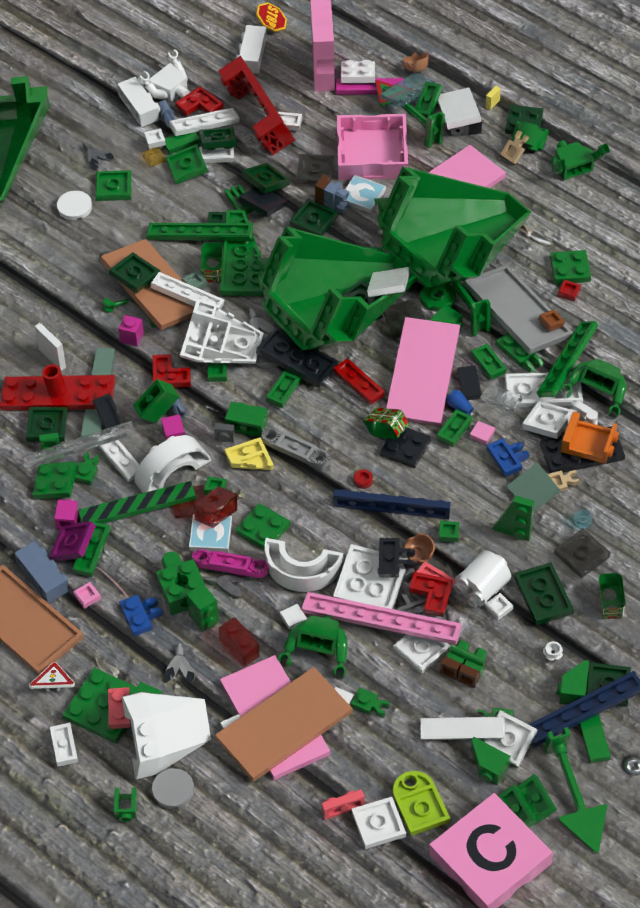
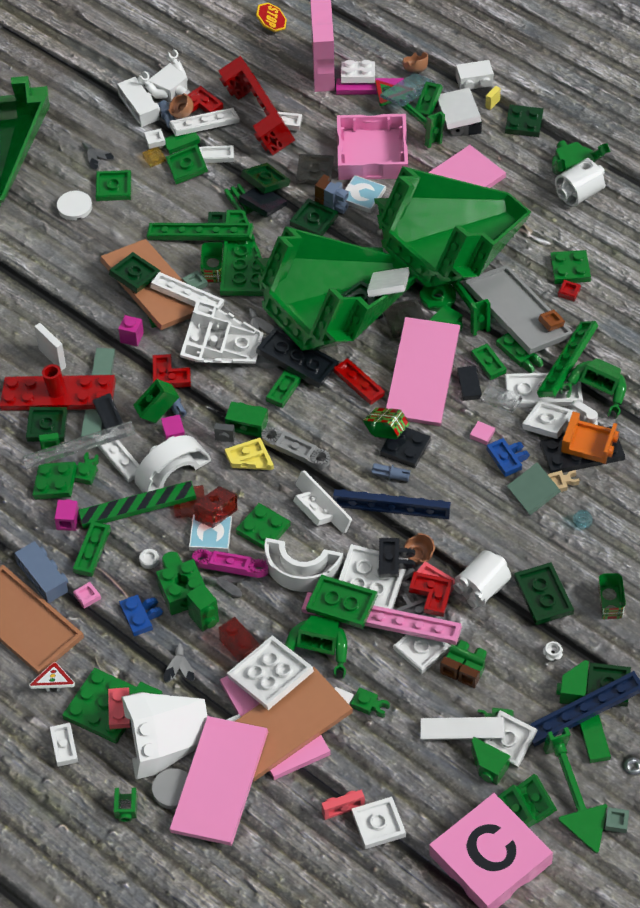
(72, 541): magenta plate -> none
(110, 306): green hand -> none
(149, 558): none -> white tile
(181, 106): none -> nougat hair
(212, 483): green tile -> none
(217, 372): green tile -> none
(218, 138): dark green plate -> none
(219, 781): none -> bright pink tile
(253, 46): white brick -> none
(270, 672): none -> white plate
(292, 616): white tile -> none
(319, 505): none -> white bracket
(342, 601): none -> green plate
(363, 479): red tile -> none
(391, 472): none -> sand blue axle
(419, 804): lime plate -> none
(449, 531): green plate -> none
(454, 428): green plate -> none
(458, 401): blue cone -> none
(474, 75): none -> white brick
(499, 606): white tile -> none
(513, 149): tan plate -> none
(517, 518): green wing -> none
(536, 135): green cylinder -> none
(580, 182): none -> white cylinder
(582, 553): clear smoke plate -> none
(617, 820): none -> sand green plate

